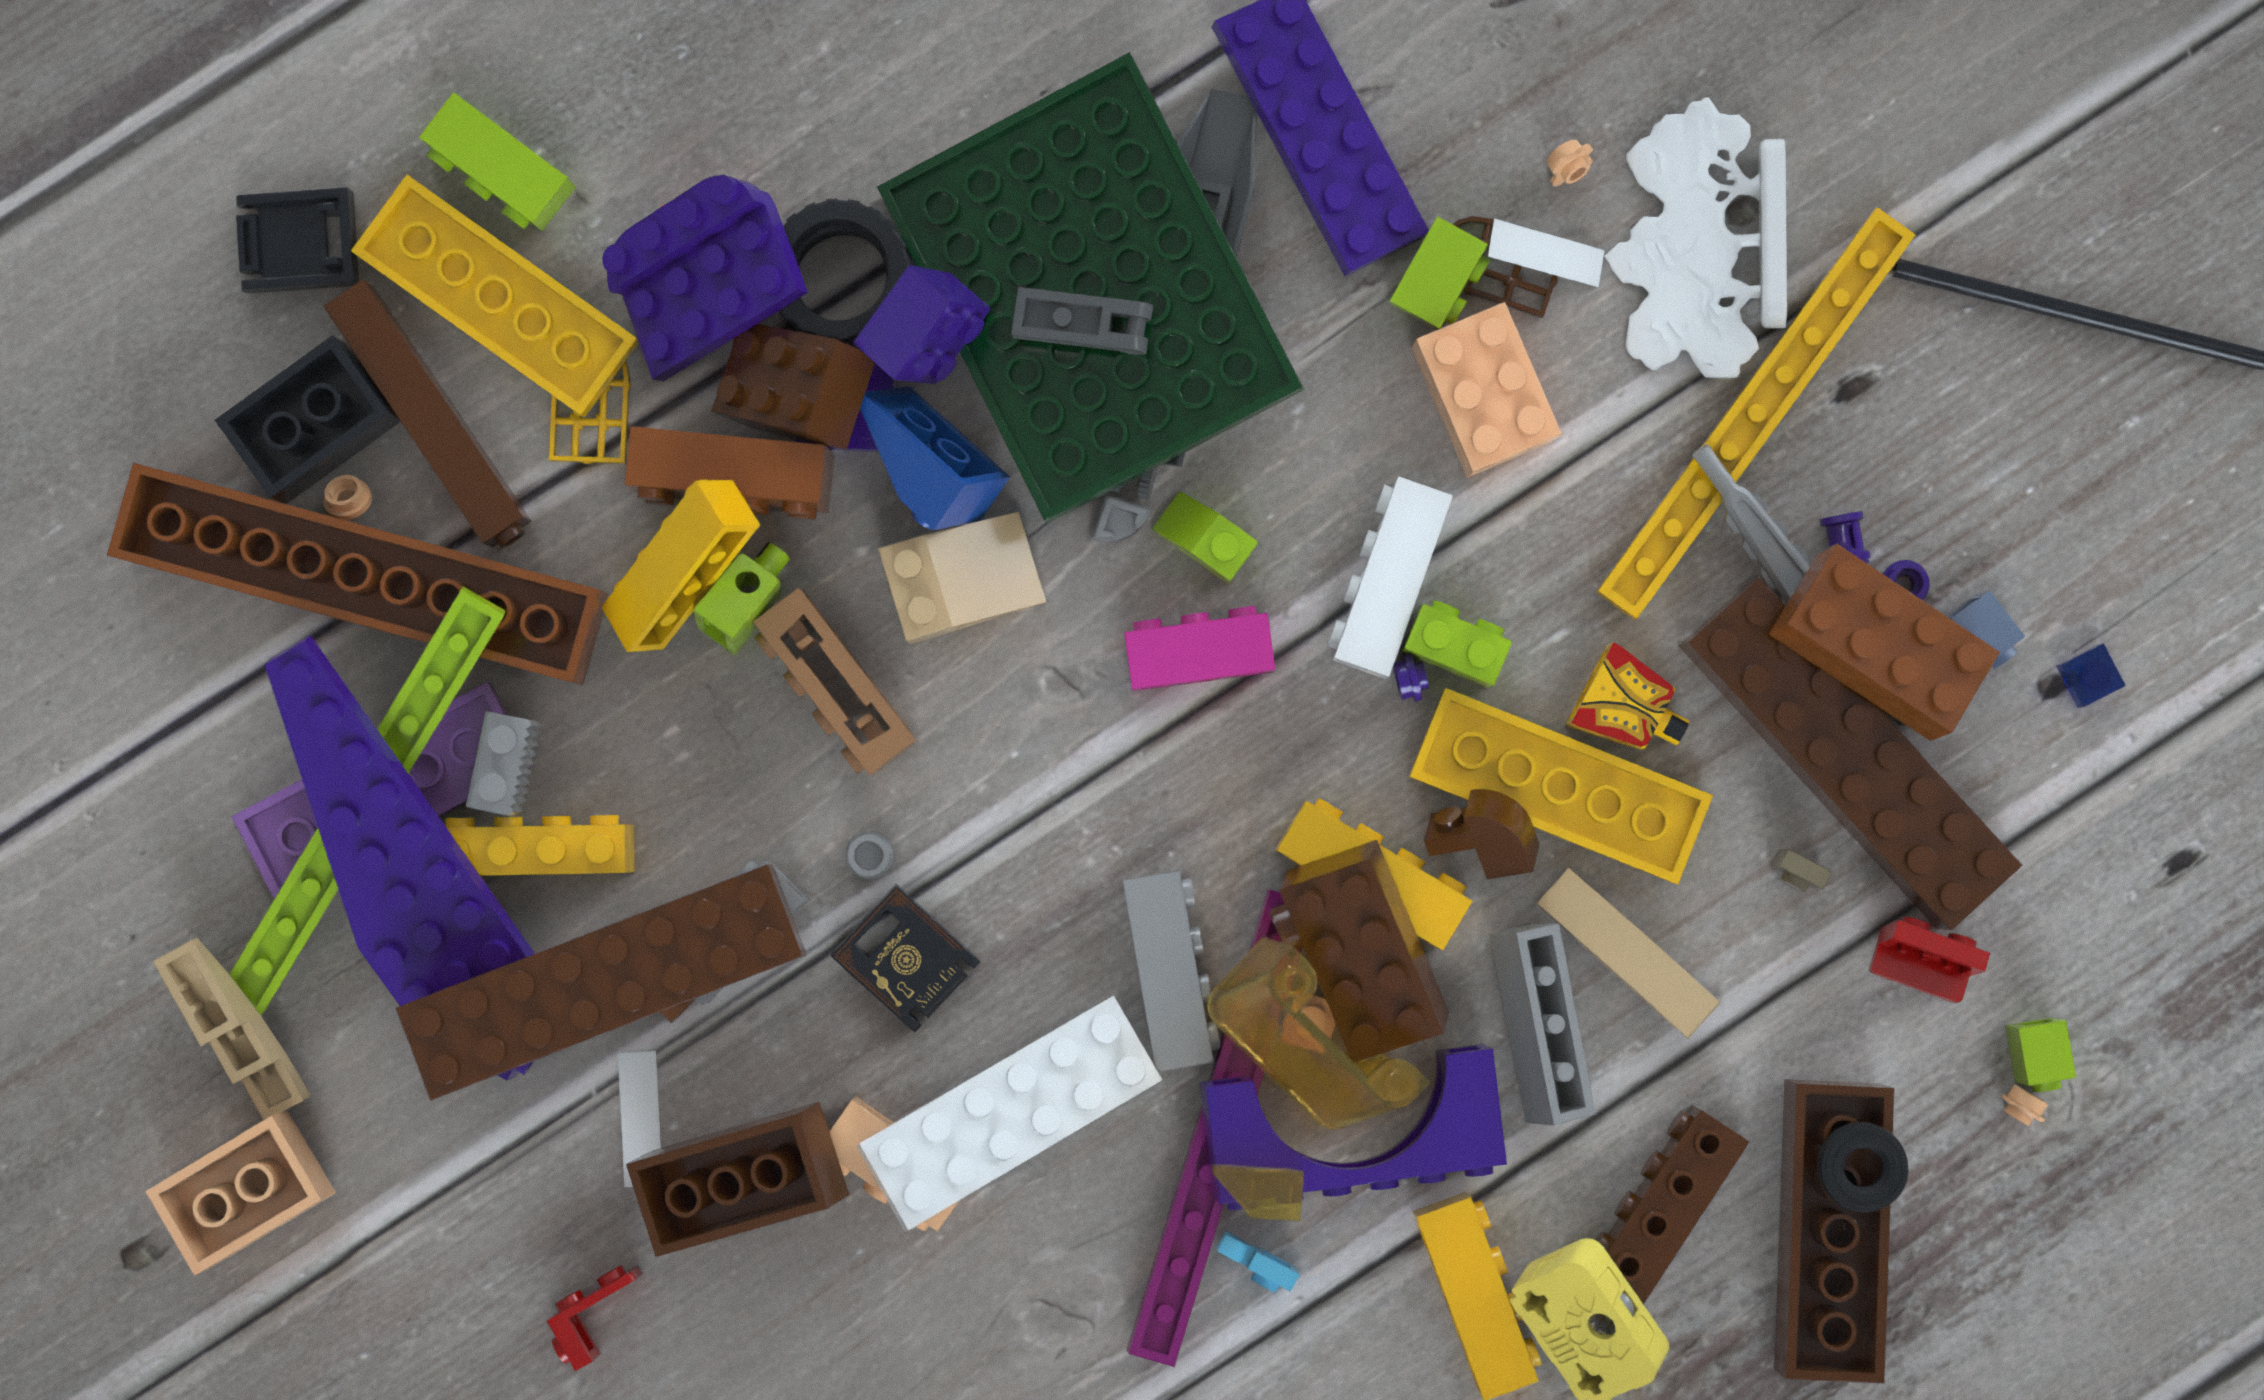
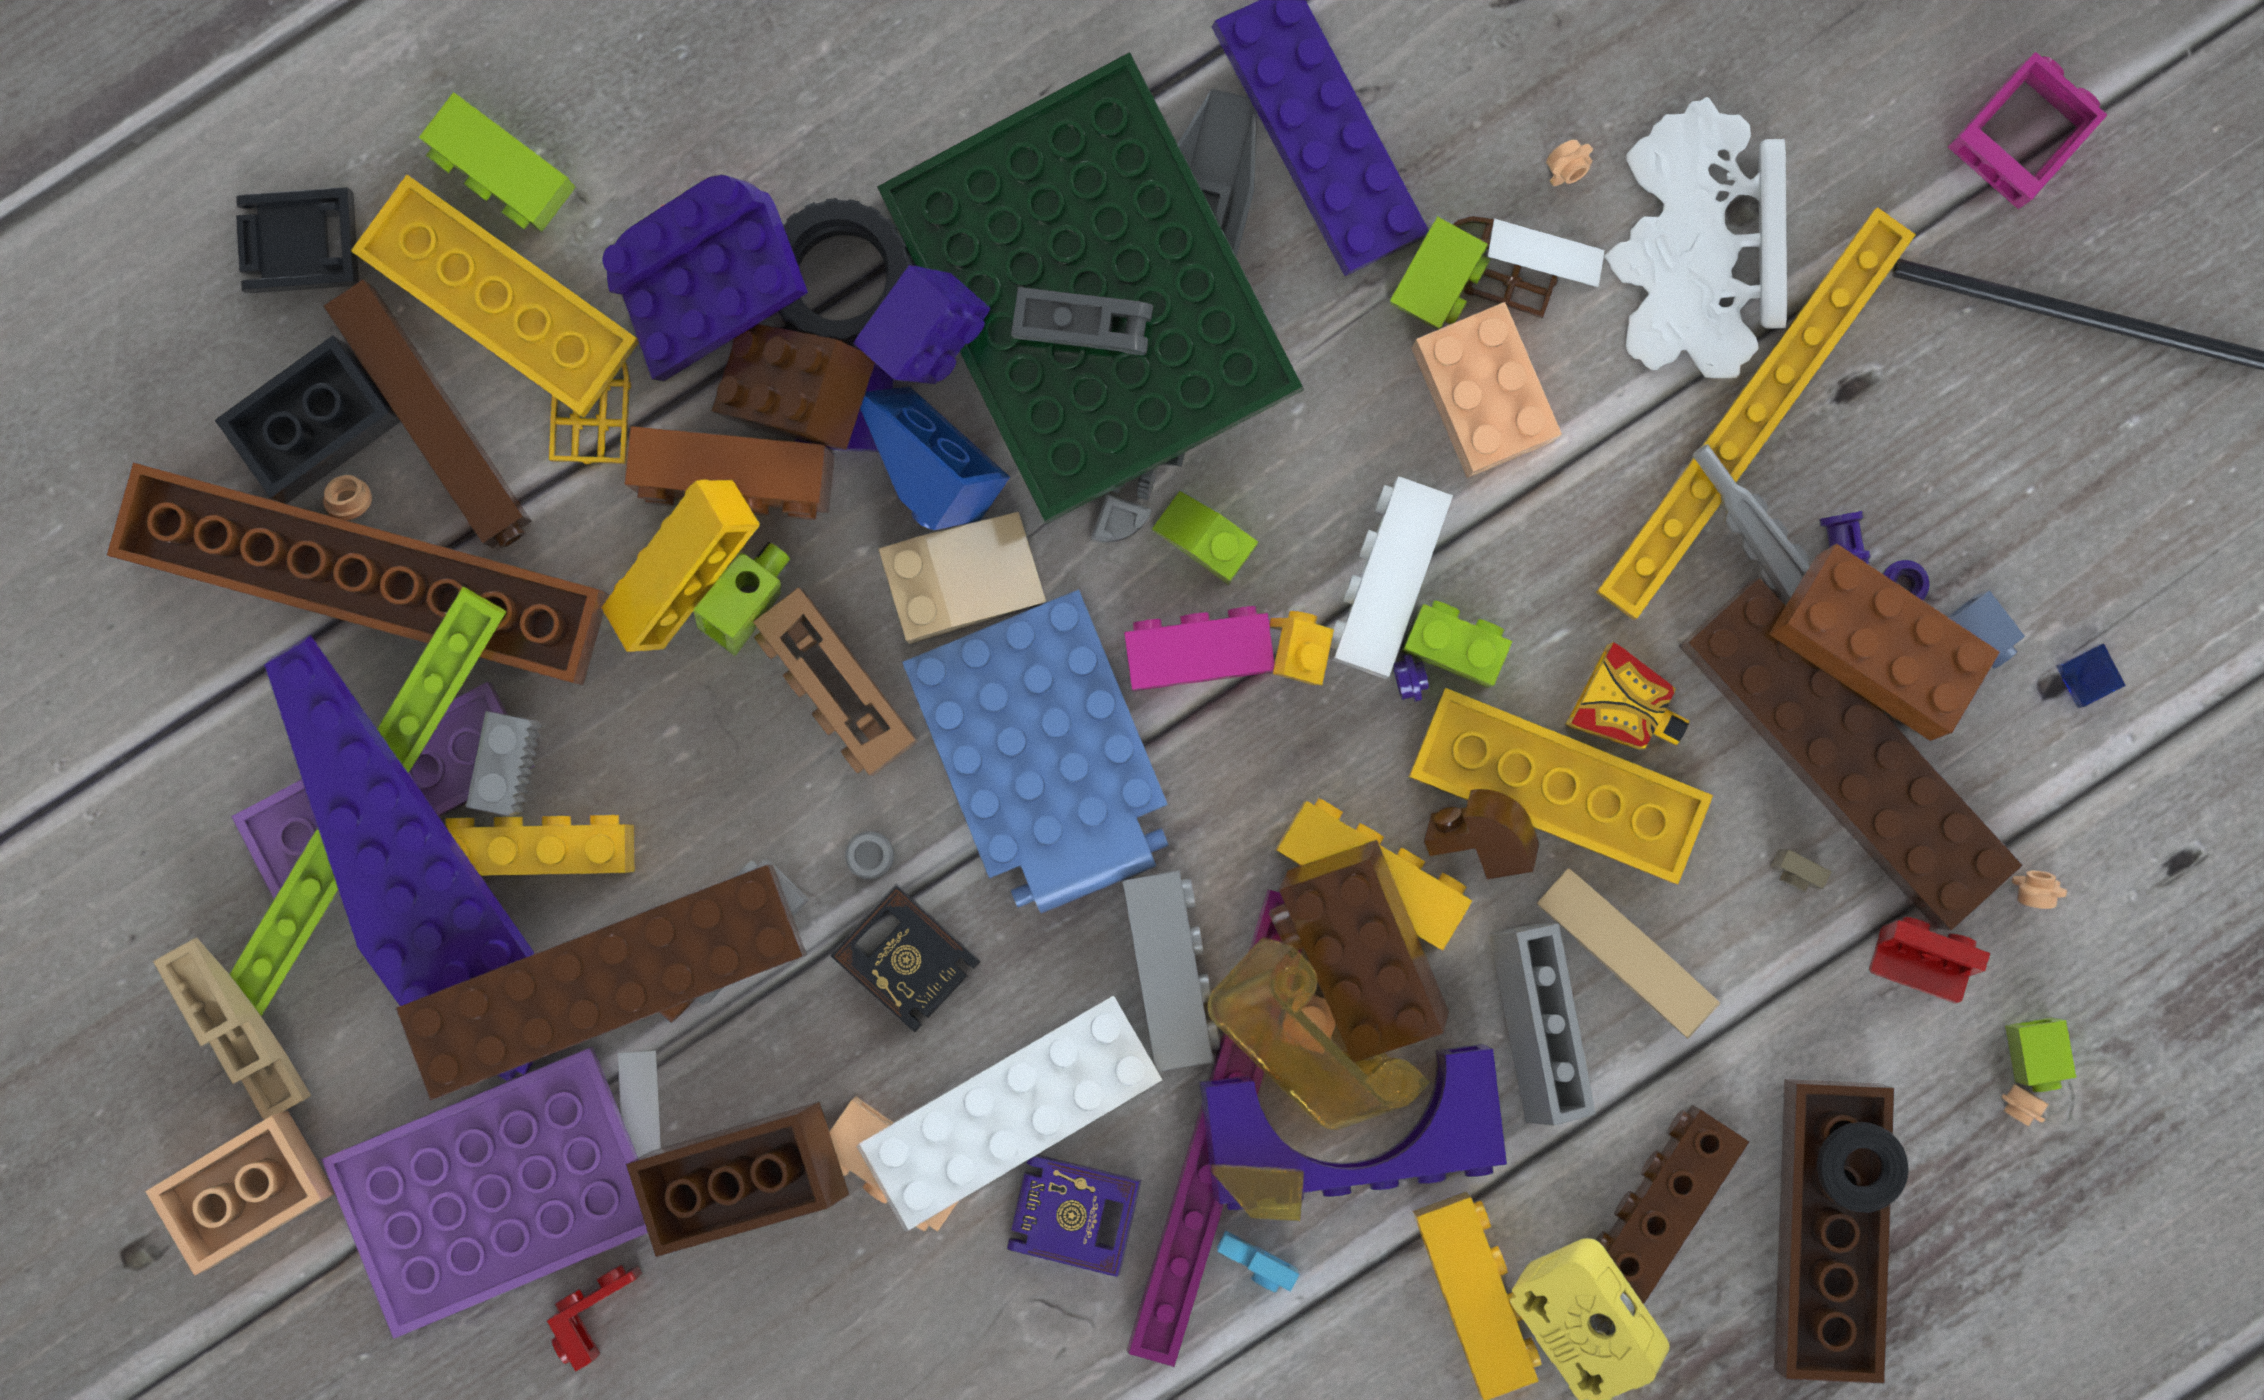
(489, 1192): none -> medium lavender plate
(1042, 752): none -> medium blue plate
(1065, 1214): none -> dark purple container
(1302, 648): none -> yellow bracket
(1995, 163): none -> dark pink window
(2039, 889): none -> light nougat plate

